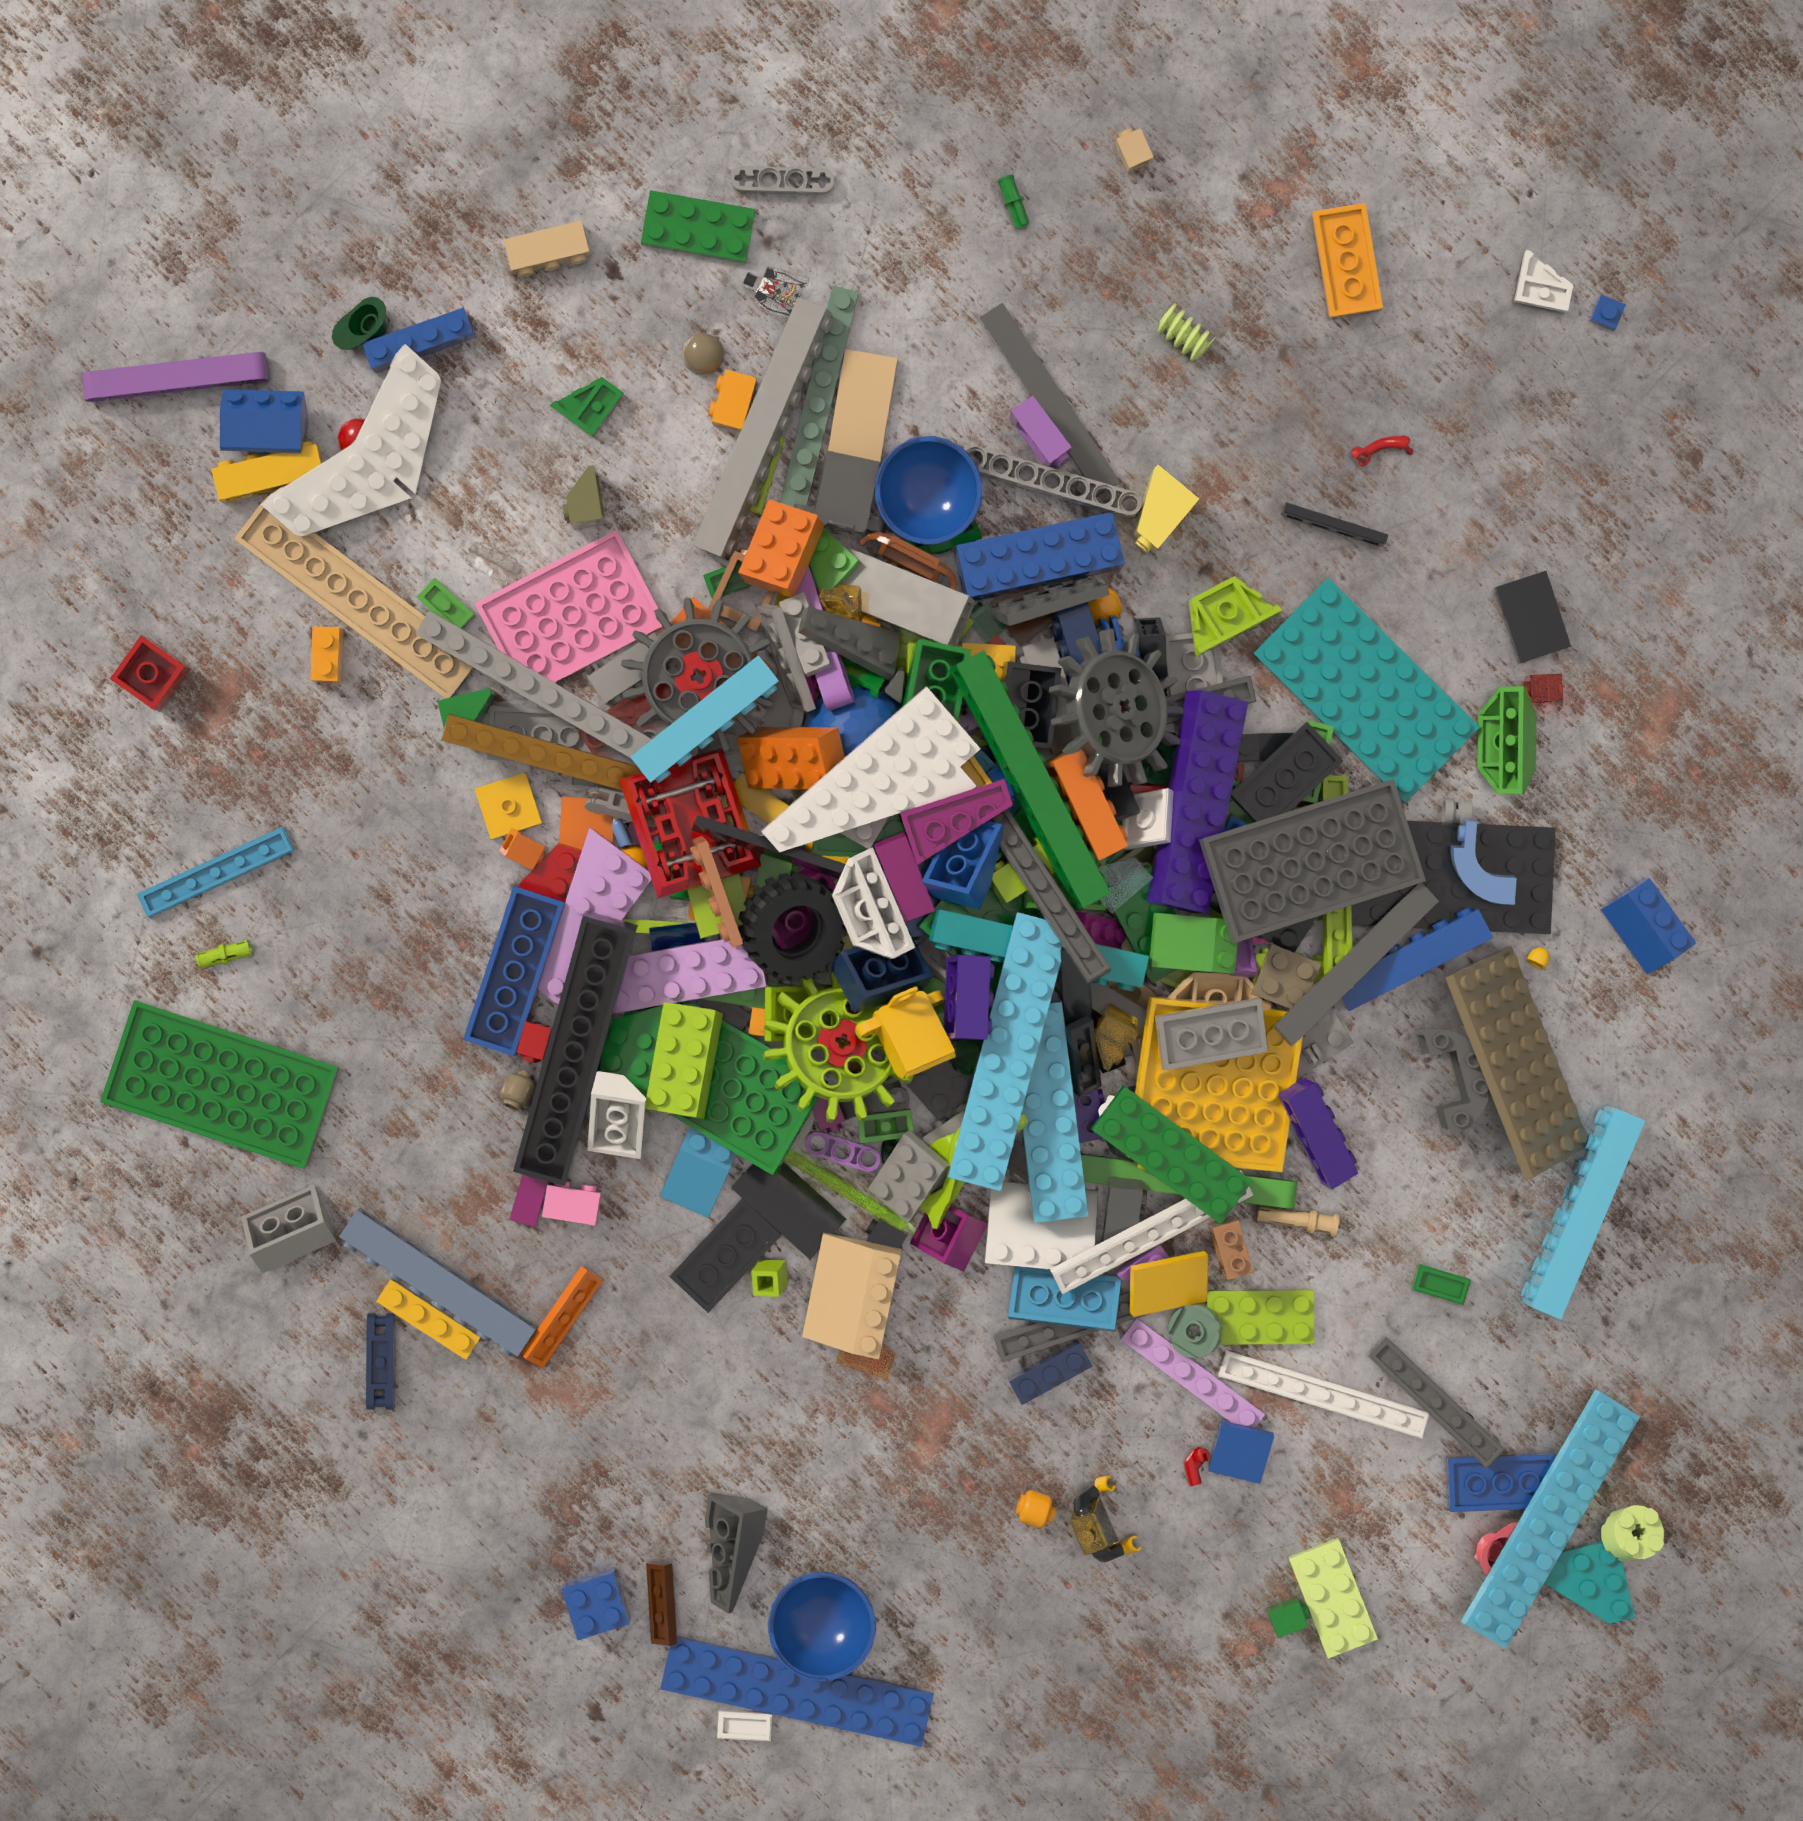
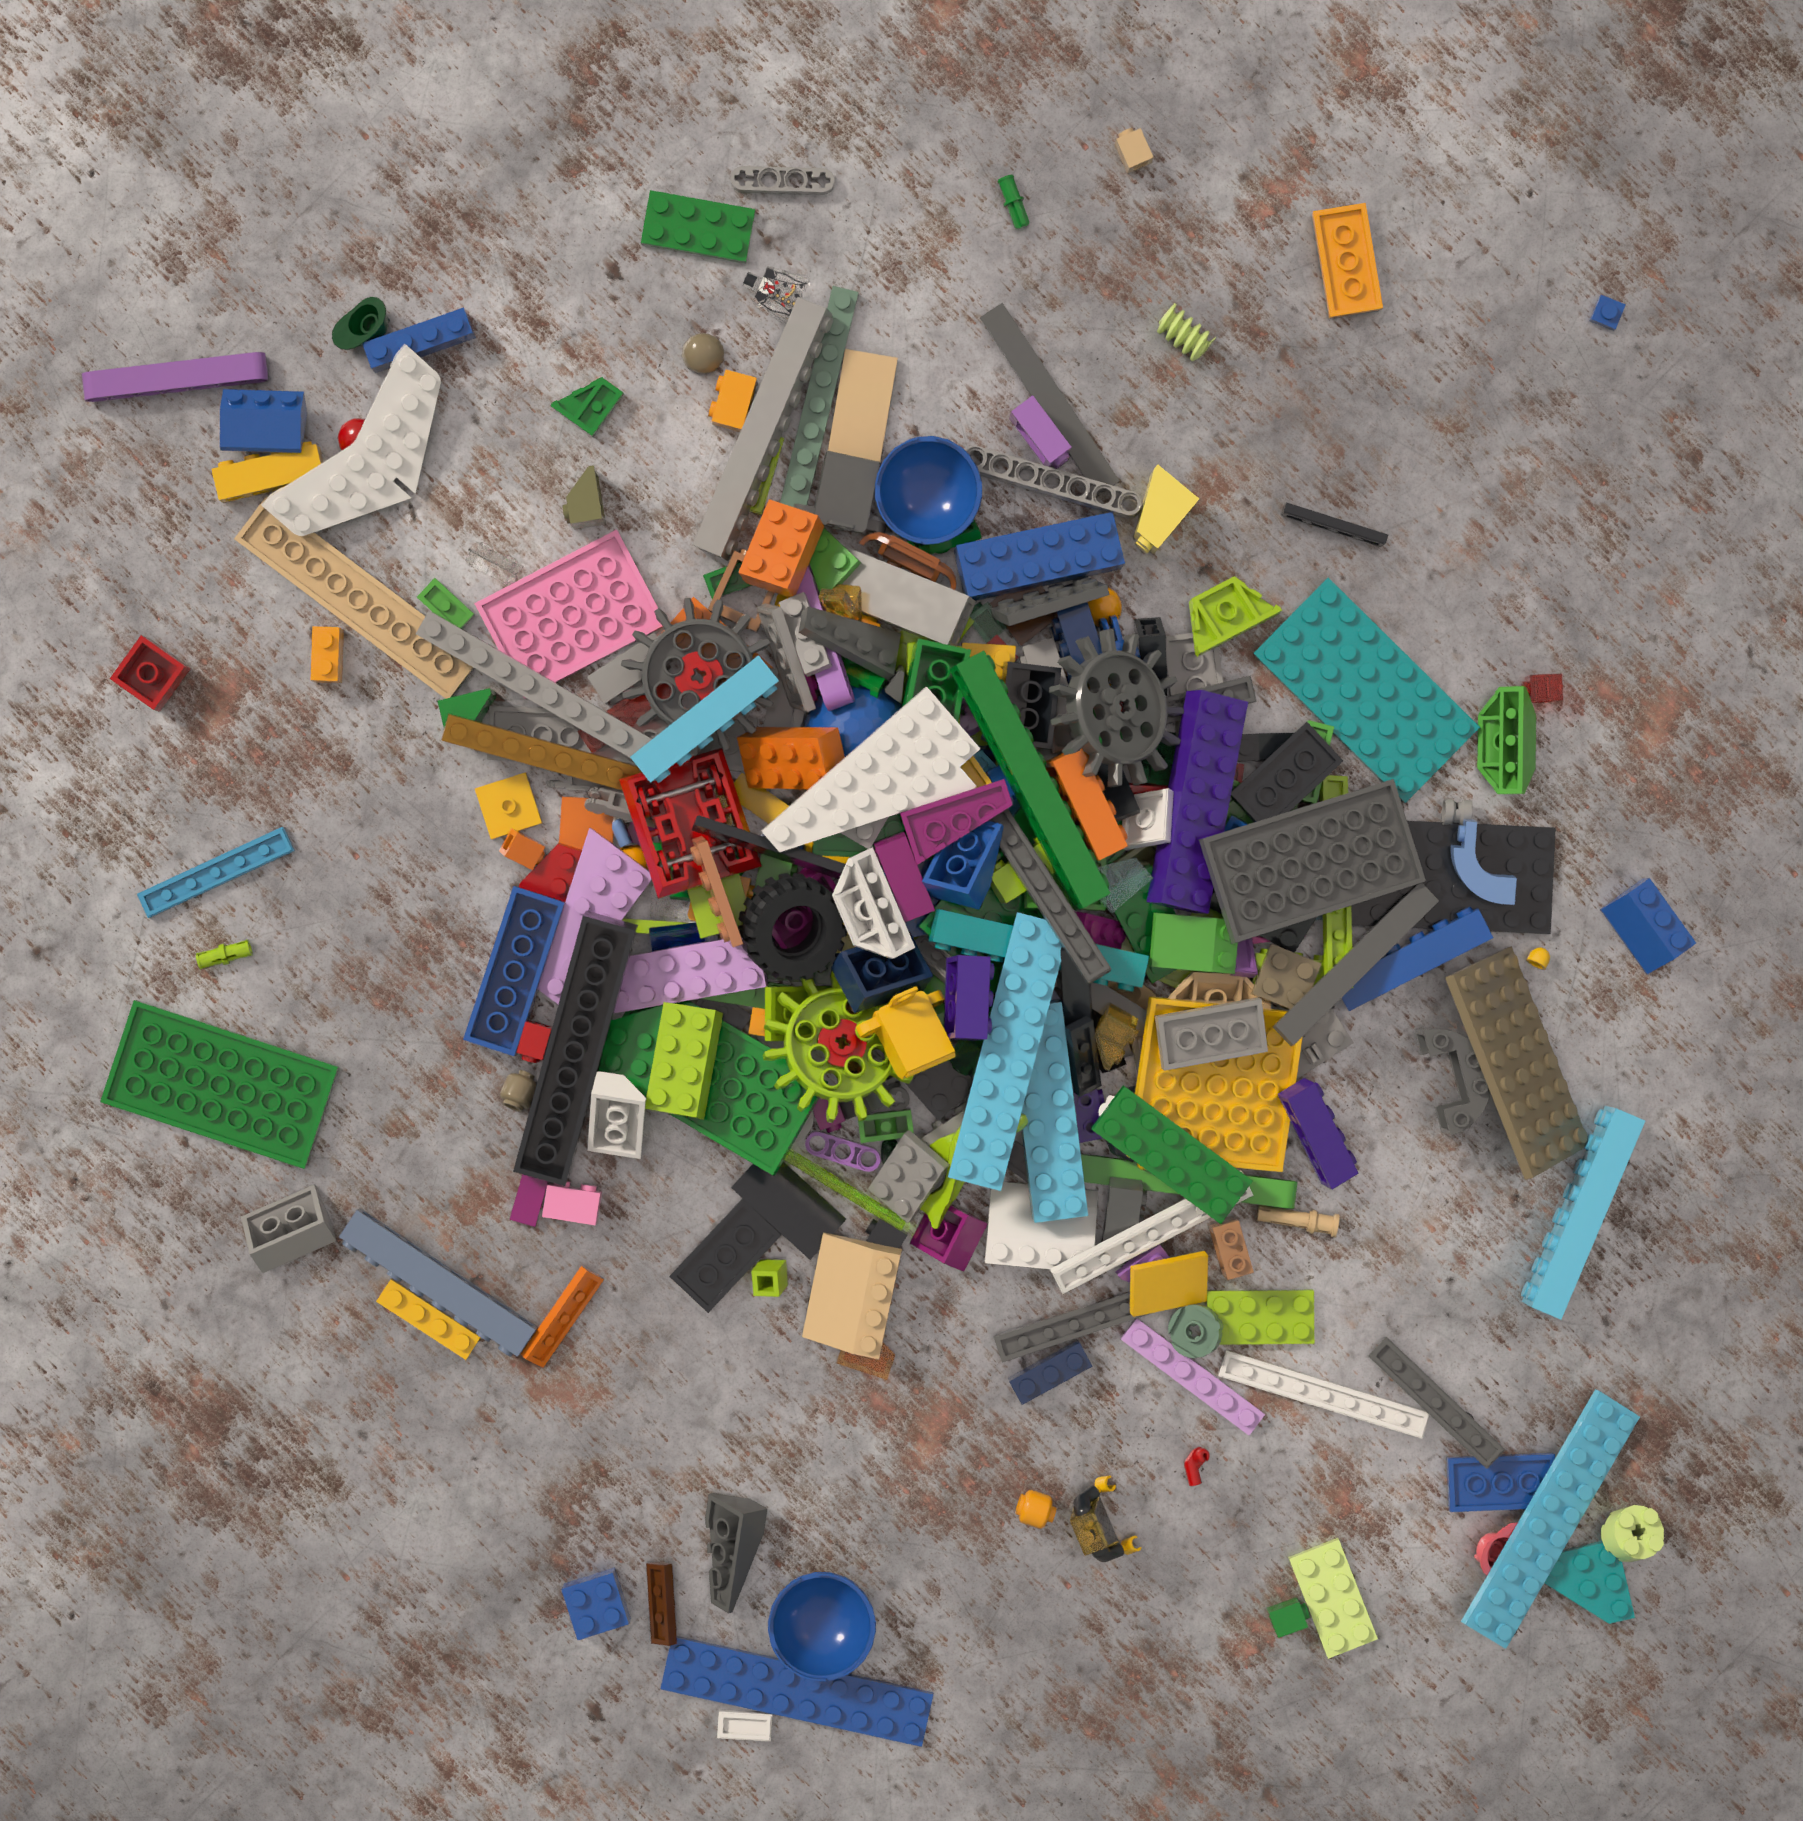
(380, 1361): dark blue plate -> none
(547, 249): tan brick -> none
(698, 1173): dark azure slope -> none
(1039, 1299): dark azure plate -> none
(1241, 1452): blue tile -> none
(1384, 443): red piece -> none
(1441, 1284): green tile -> none
(1532, 617): black tile -> none
(1541, 285): white wing -> none

